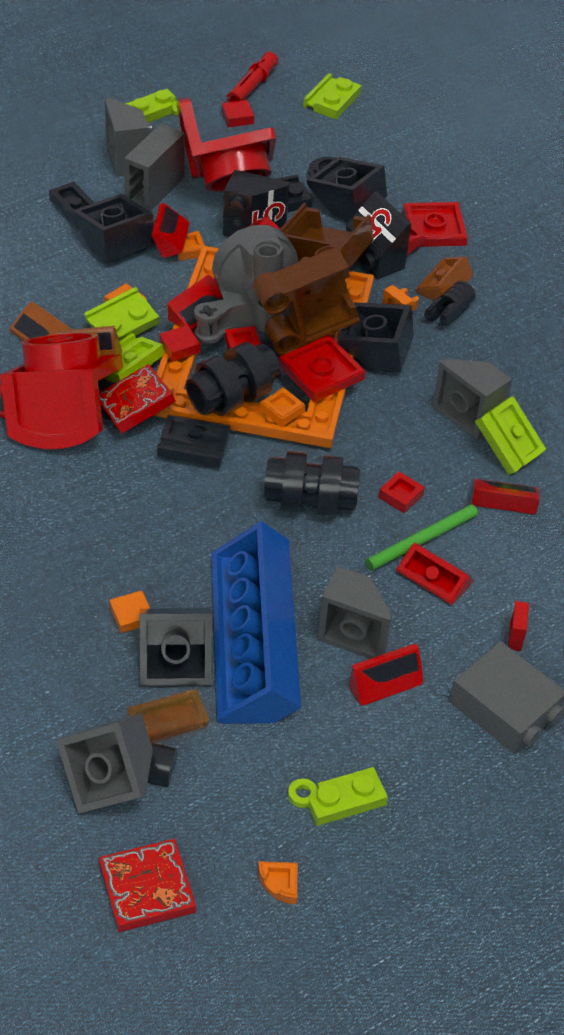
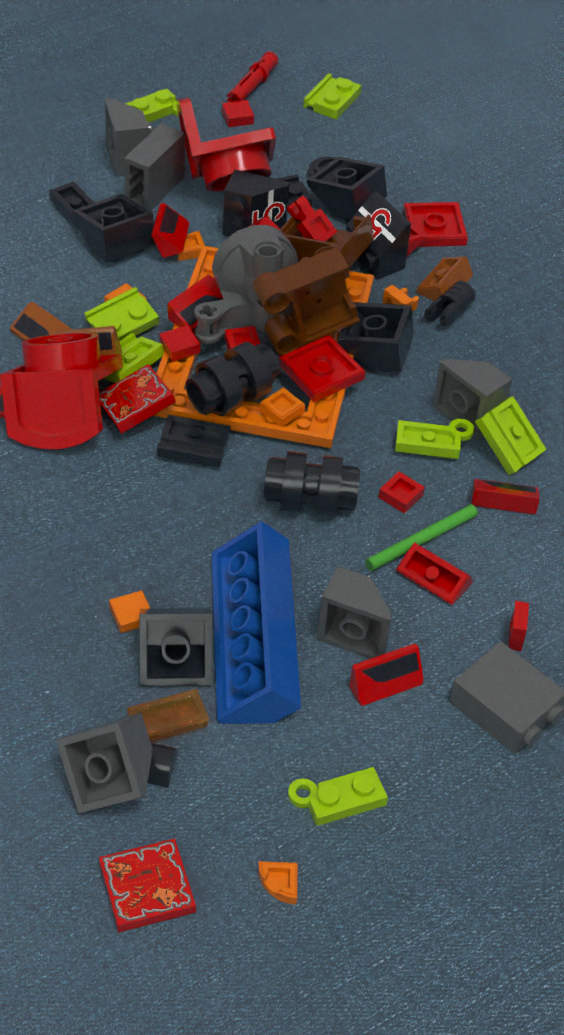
(313, 224): none -> red plate
(432, 438): none -> lime hinge

